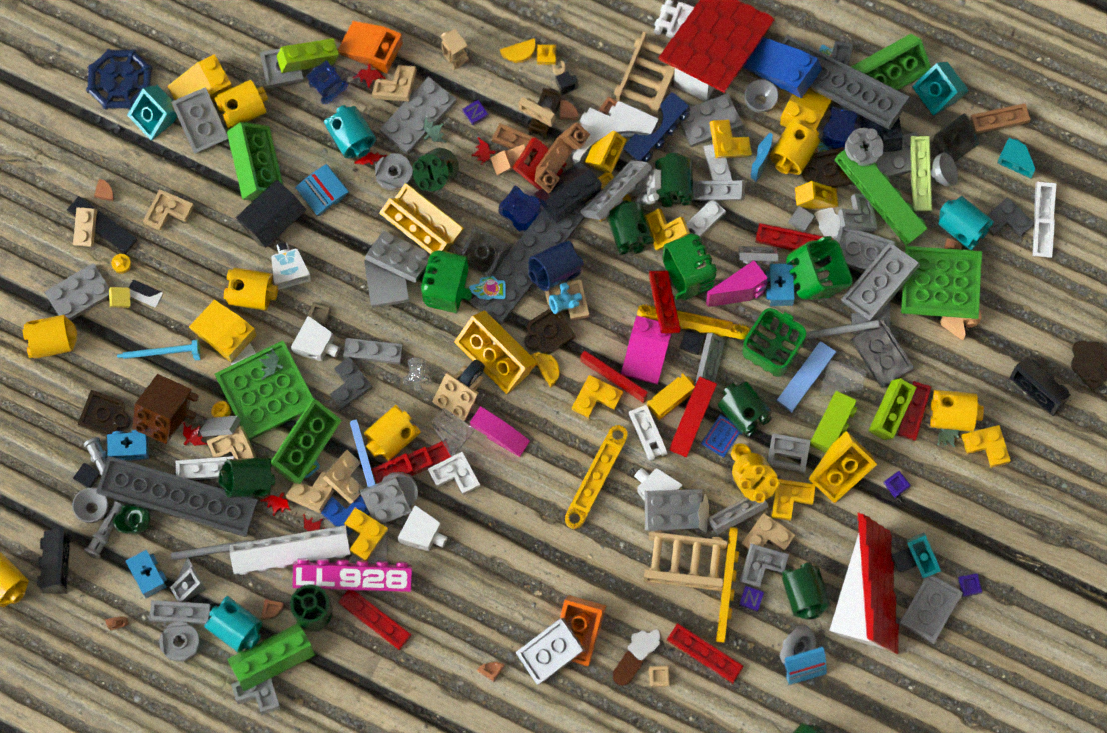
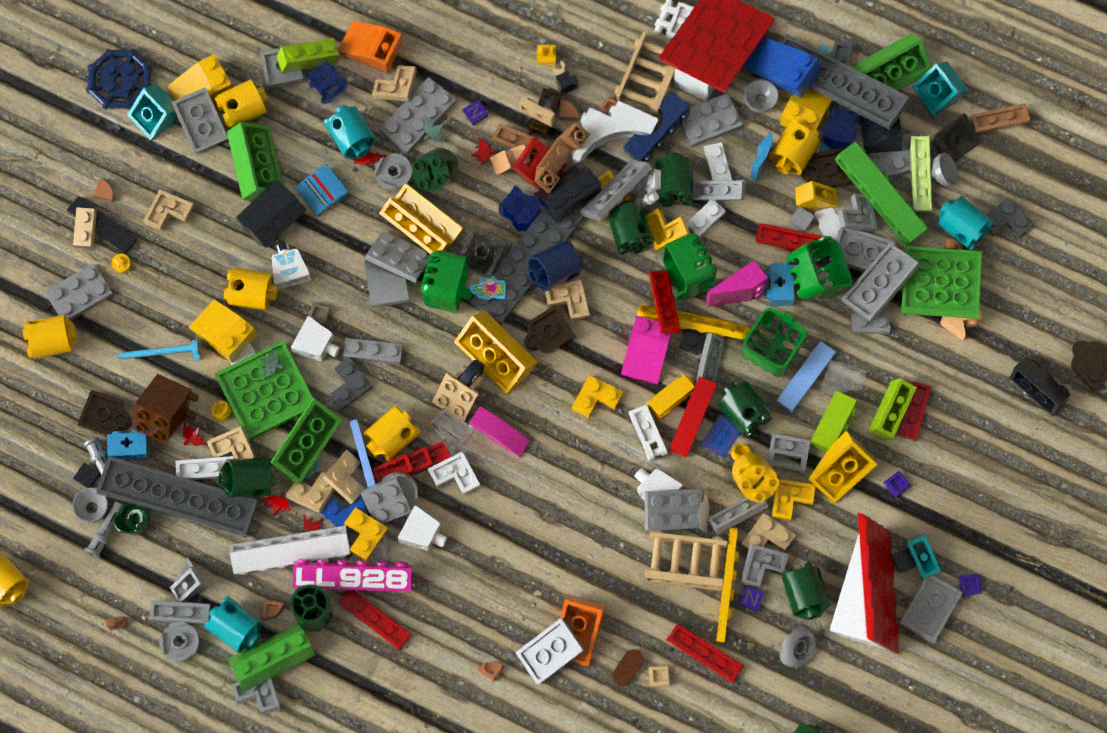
(54, 561): black slope -> none
(119, 297): light yellow tile -> none
(138, 565): dark azure brick -> none
(144, 293): sticker -> none
(203, 551): light grey bar -> none
(220, 426): light grey tile -> none
(369, 74): red piece -> none
(417, 374): clear piece -> none
(453, 48): tan window -> none
(519, 52): yellow tile -> none
(548, 367): yellow tile -> none
(564, 300): medium azure piece -> none
(596, 477): yellow plate -> none
(606, 152): yellow slope -> none
(613, 376): red tile -> none
(644, 643): white sticker -> none
(724, 144): yellow plate -> none
(764, 254): light grey plate -> none
(805, 665): dark azure slope -> none
(842, 329): light grey bar -> none
(871, 139): light grey plate -> none
(882, 354): tile -> none
(947, 435): sand green piece -> none
(955, 410): yellow cylinder -> none
(989, 440): yellow plate -> none
(1017, 158): teal slope -> none
(1044, 219): white slope -> none

